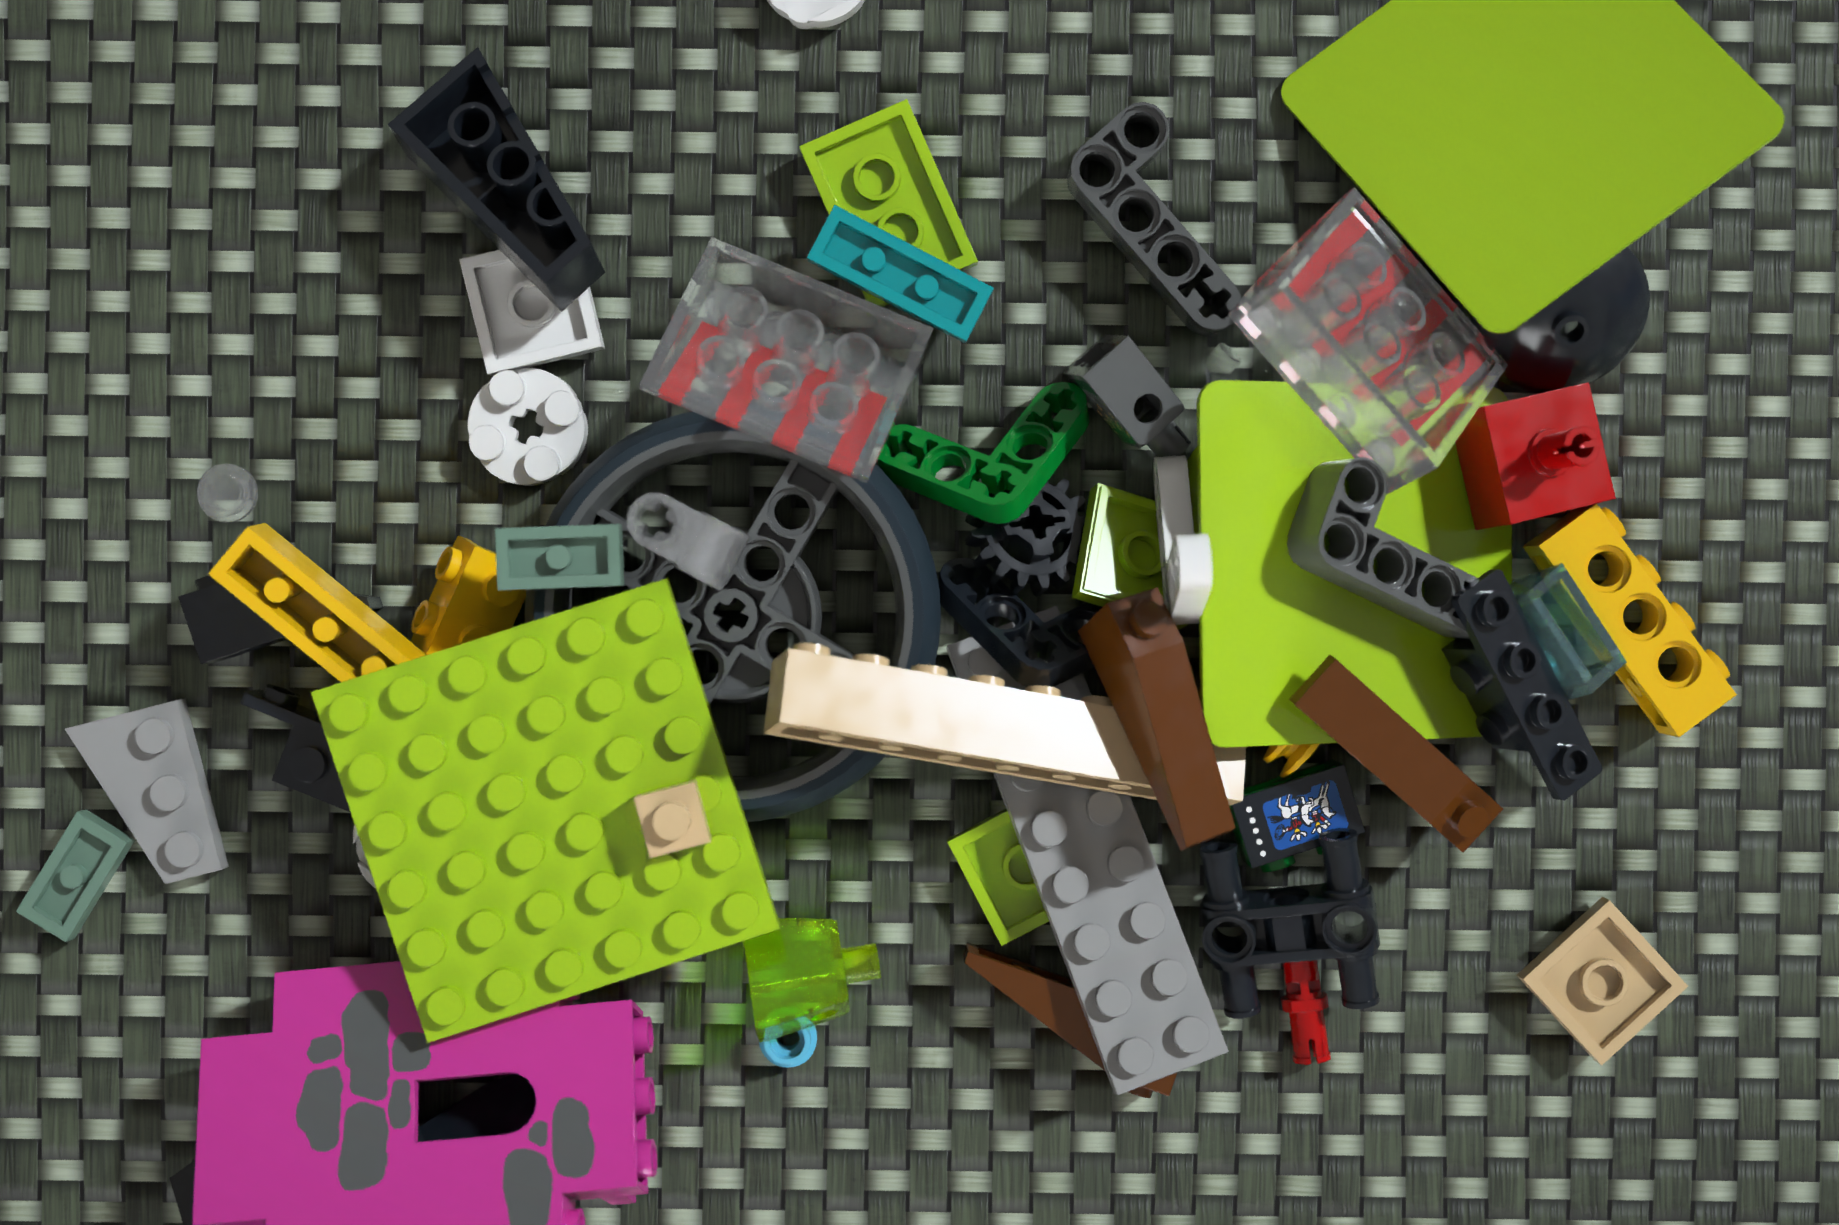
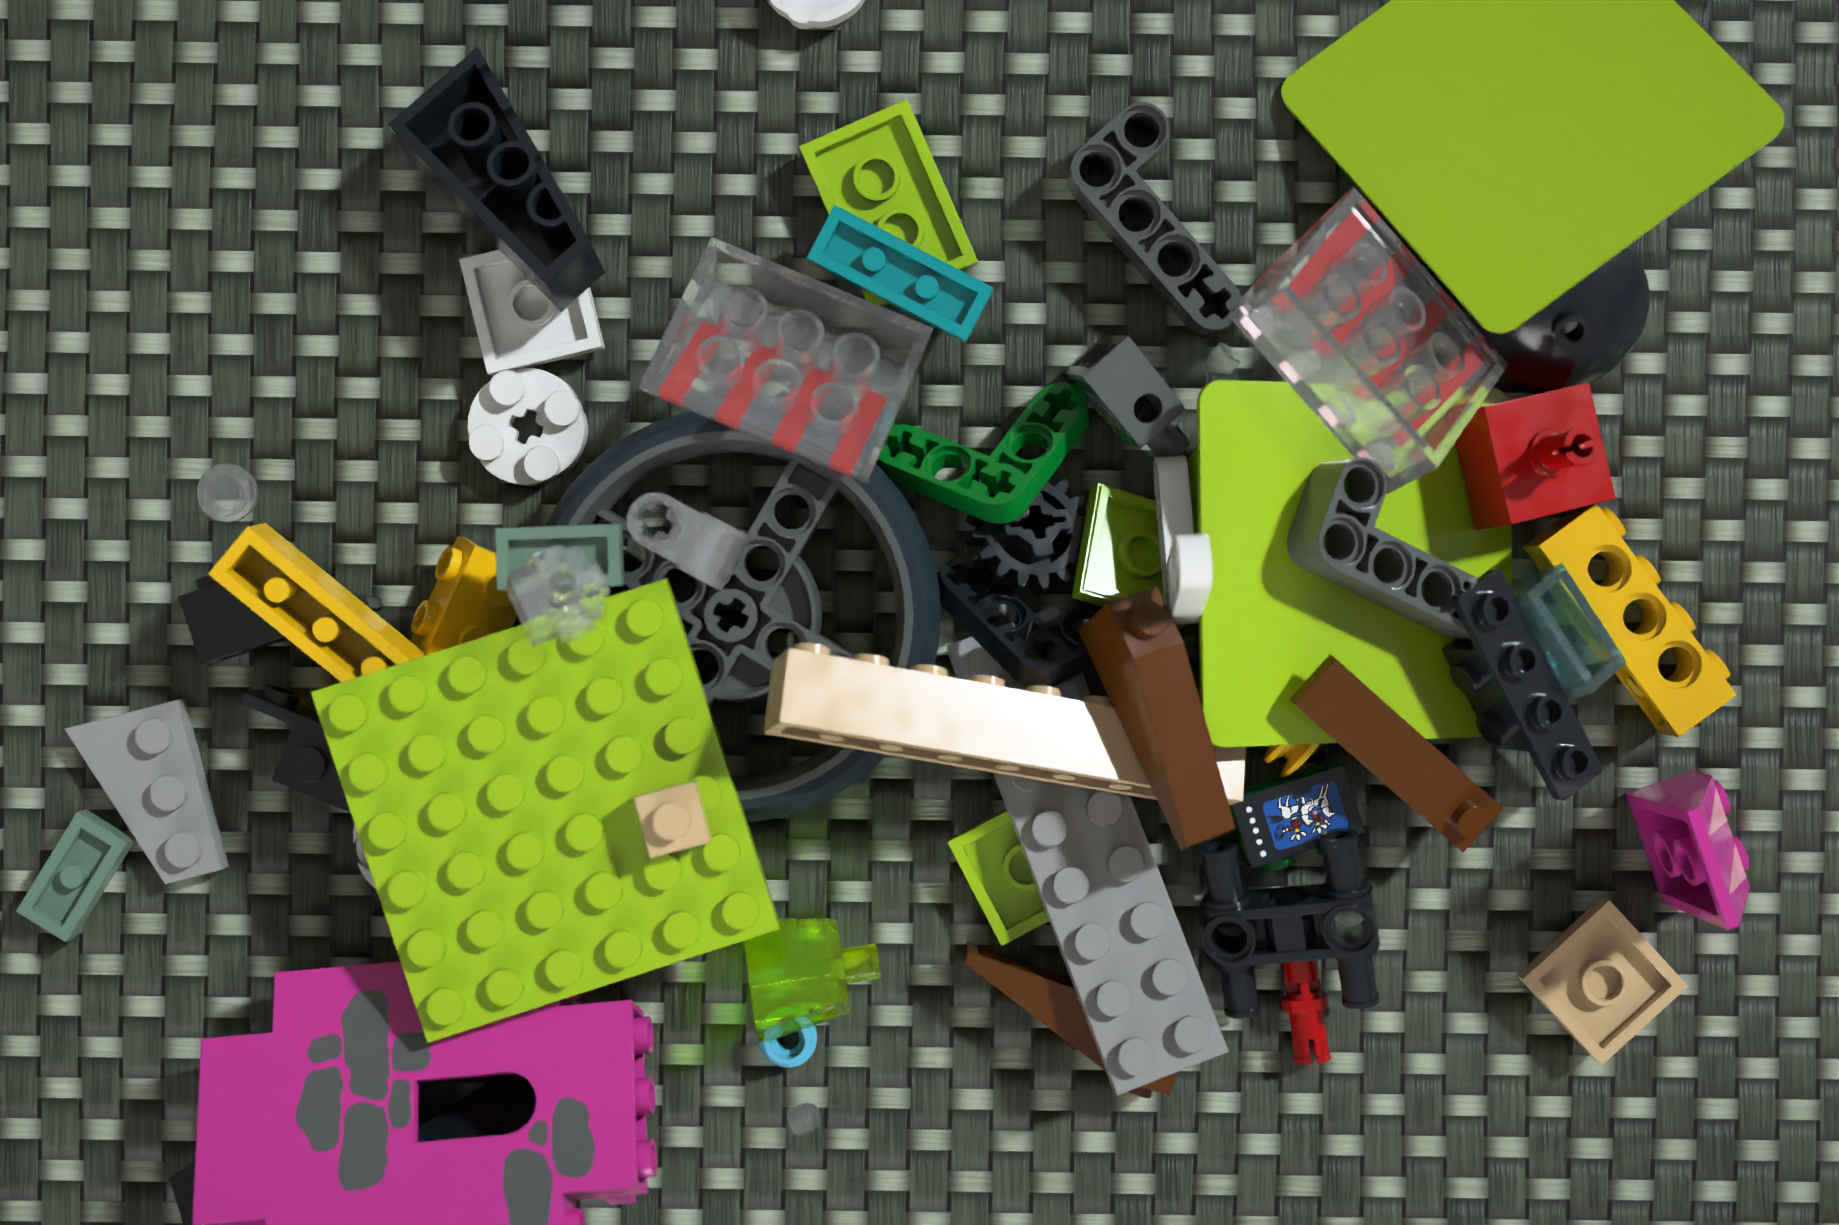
(557, 595): none -> clear brick
(804, 1118): none -> clear piece
(1692, 847): none -> dark pink slope

